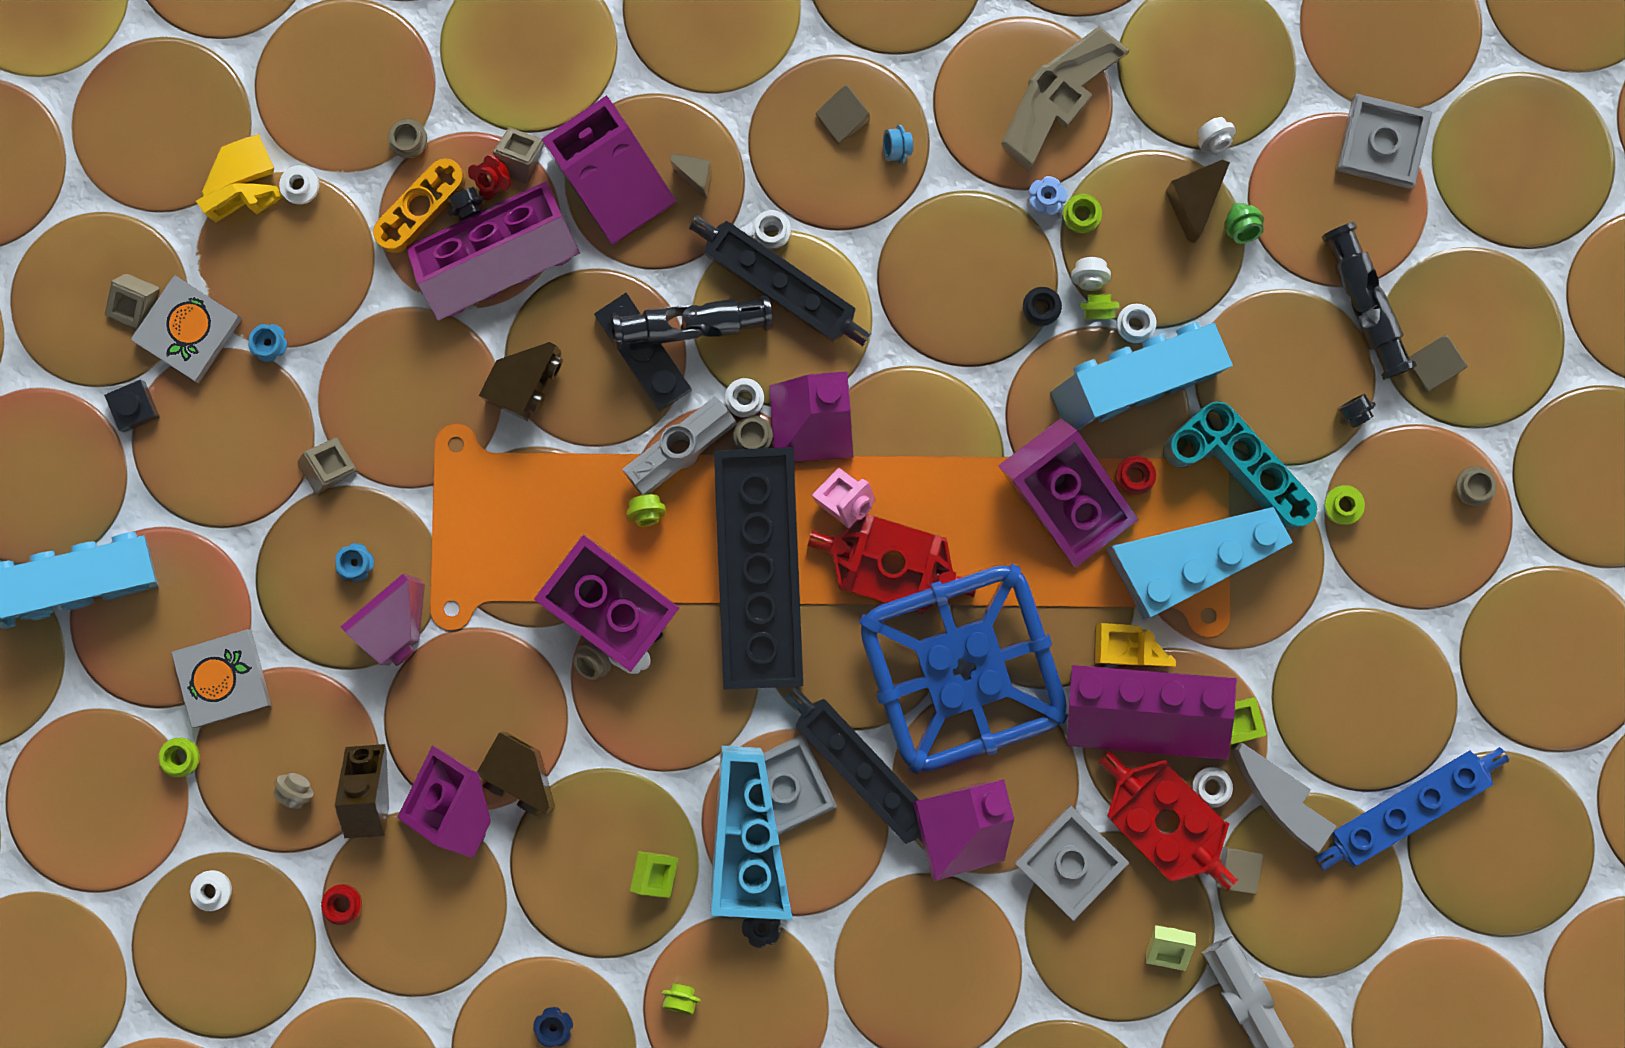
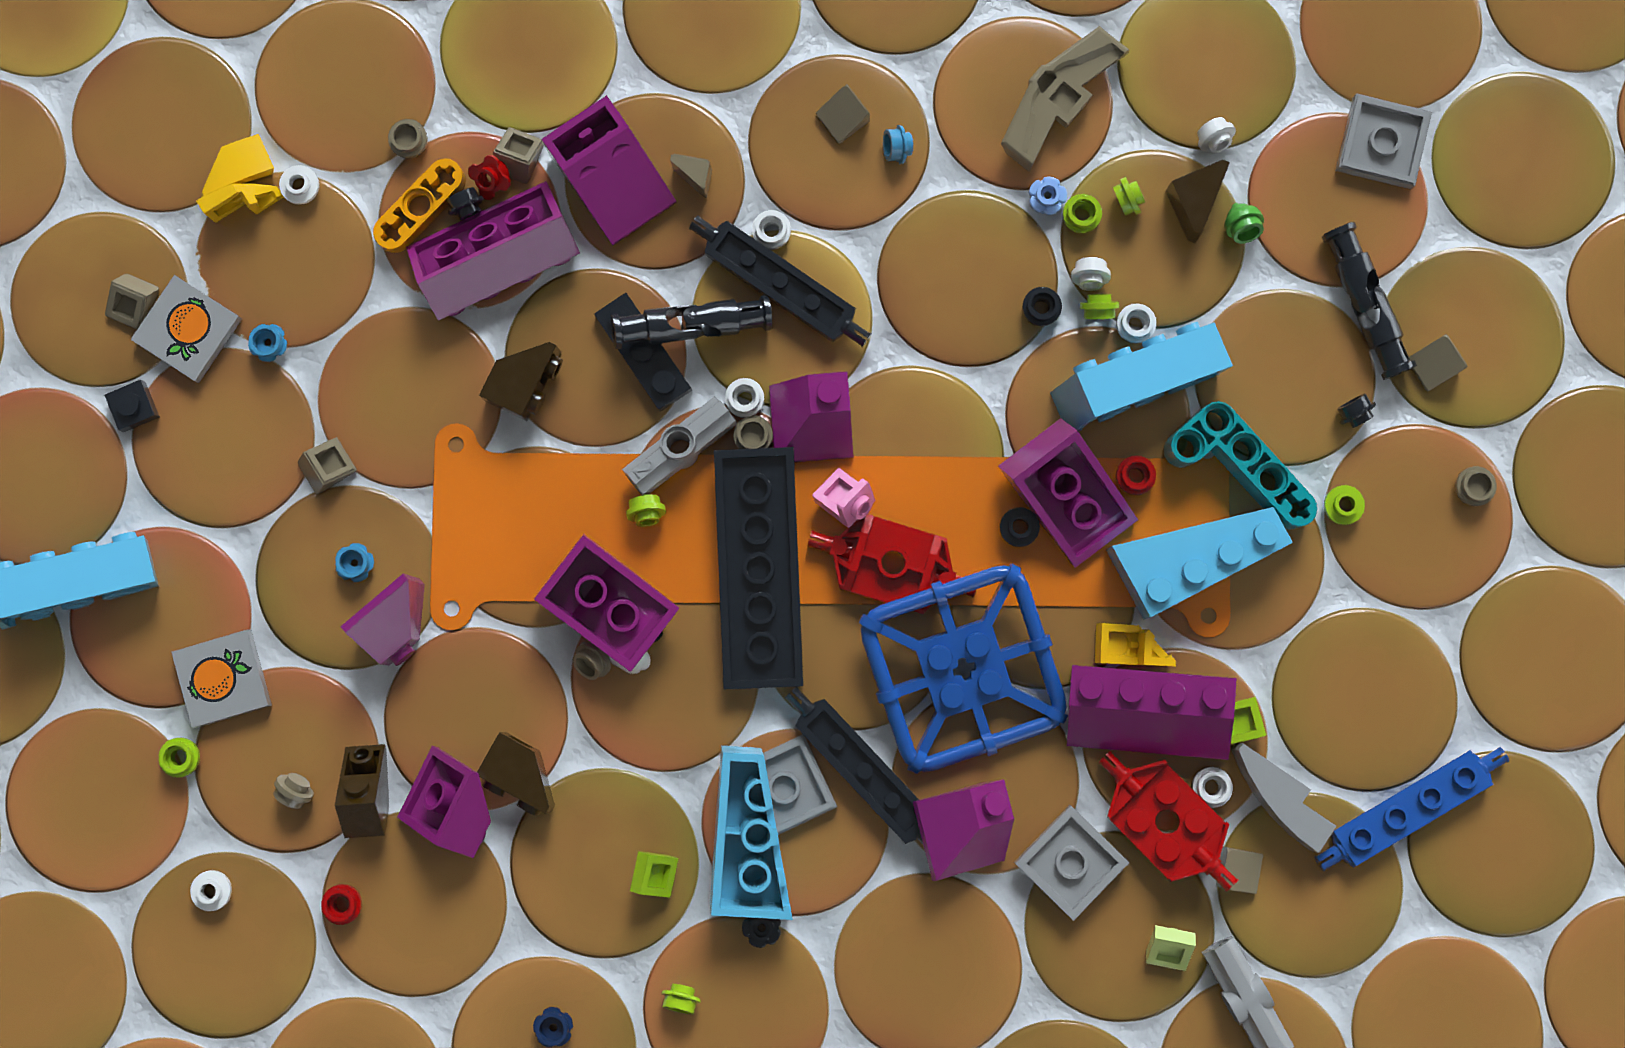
(1010, 535): none -> black plate
(1129, 196): none -> lime plate

